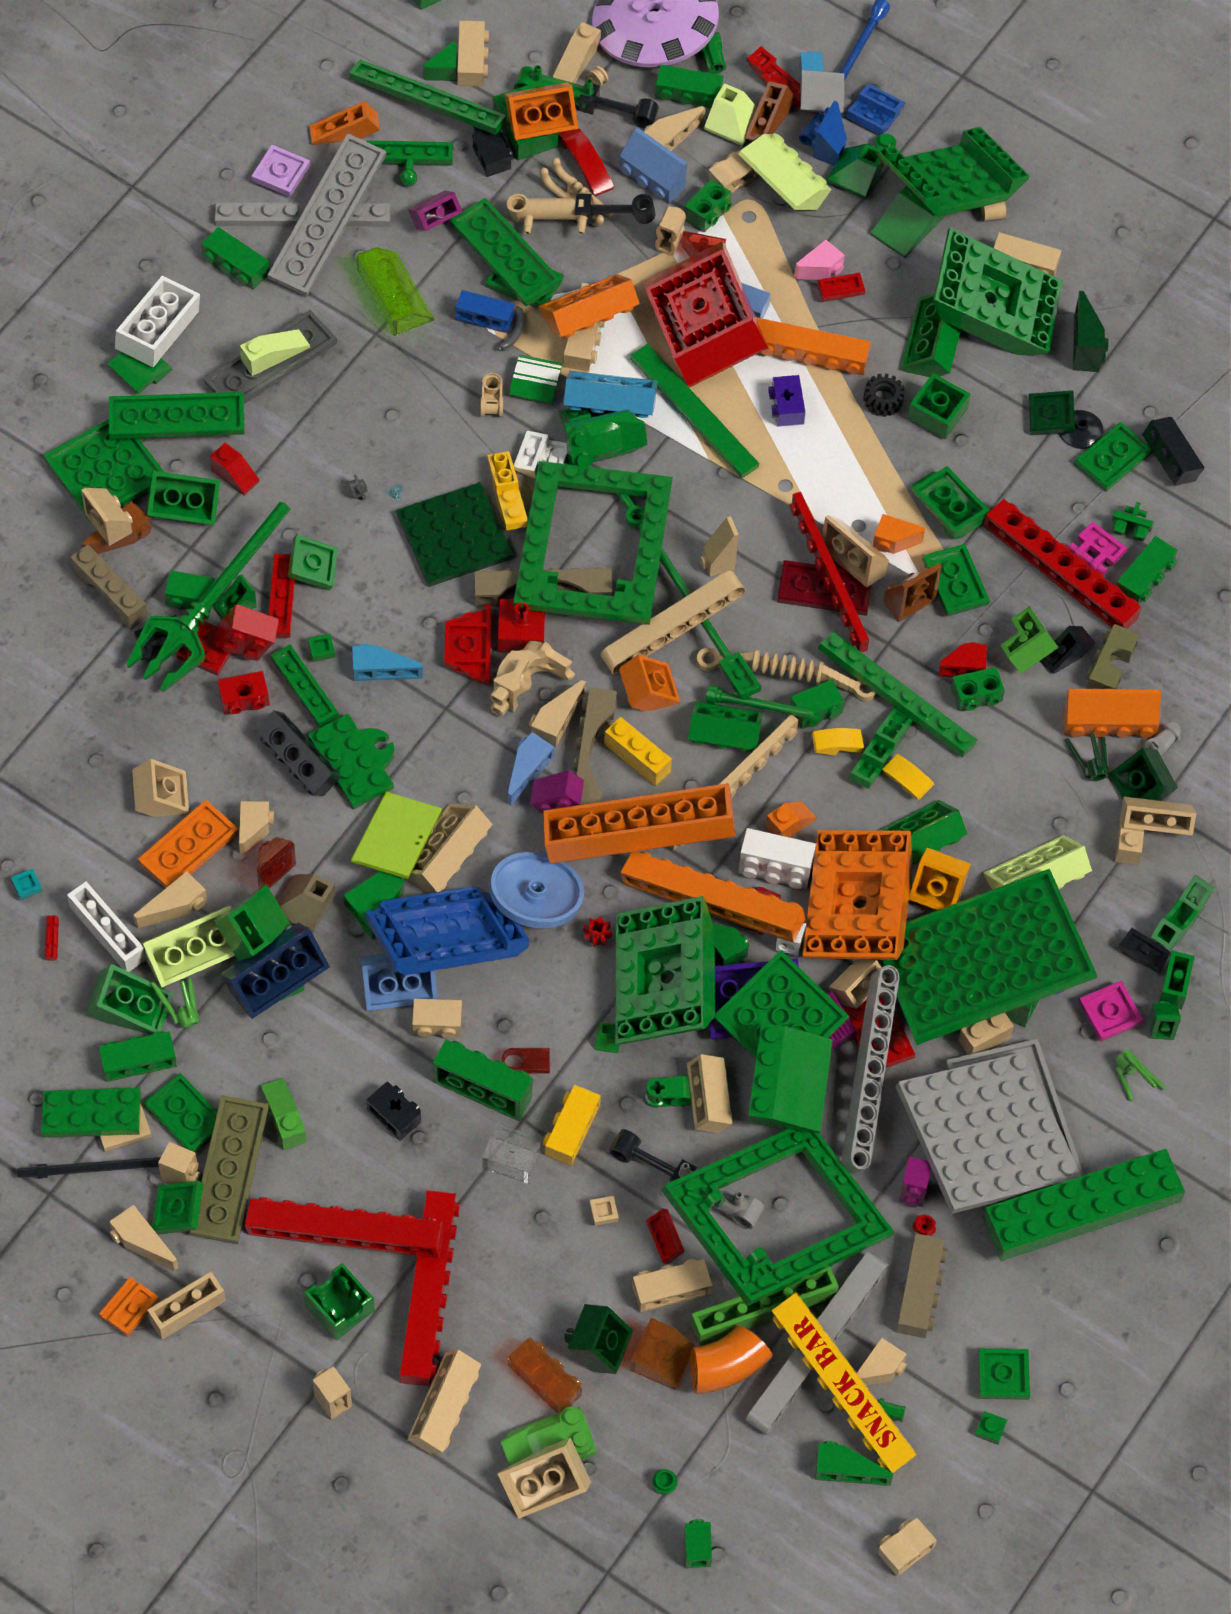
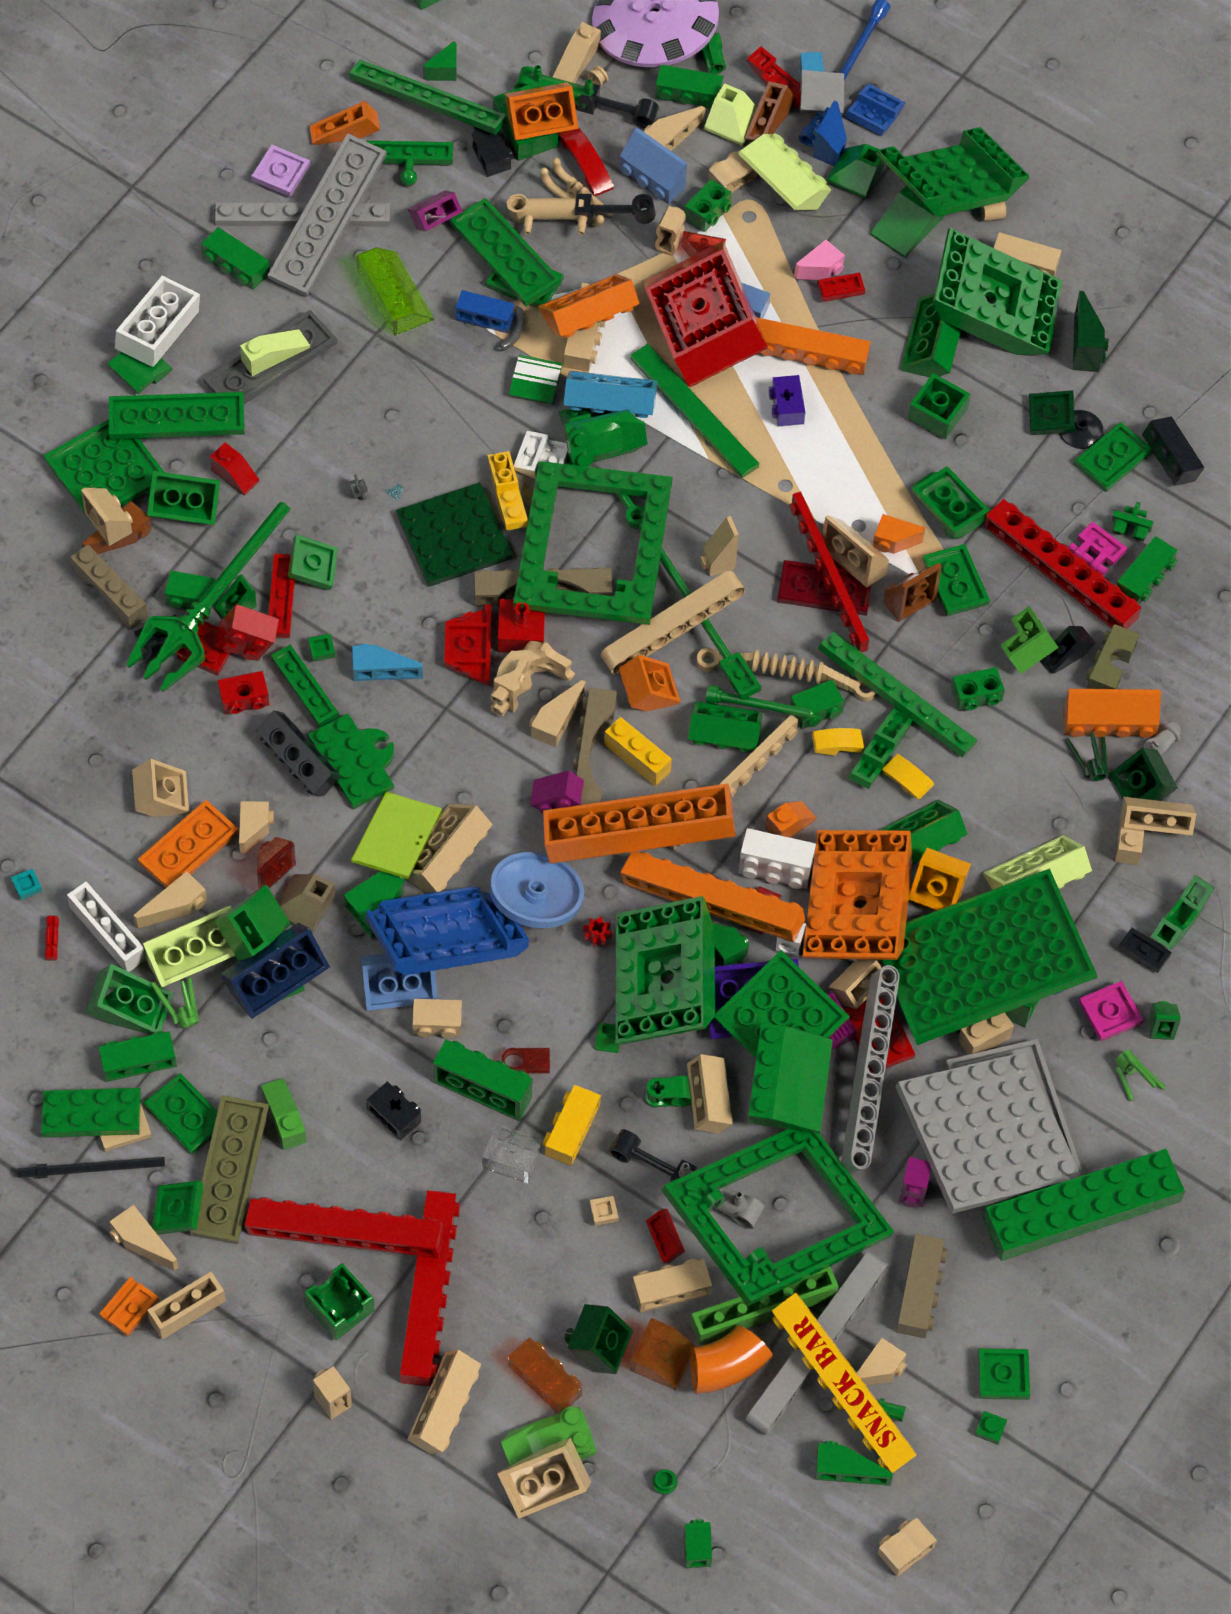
(178, 1165): tan brick -> none
(472, 53): tan brick -> none
(492, 397): tan piece -> none
(530, 761): medium blue slope -> none
(883, 384): black tyre -> none
(884, 141): green plate -> none
(924, 1220): red plate -> none
(965, 659): red slope -> none
(1177, 978): green brick -> none

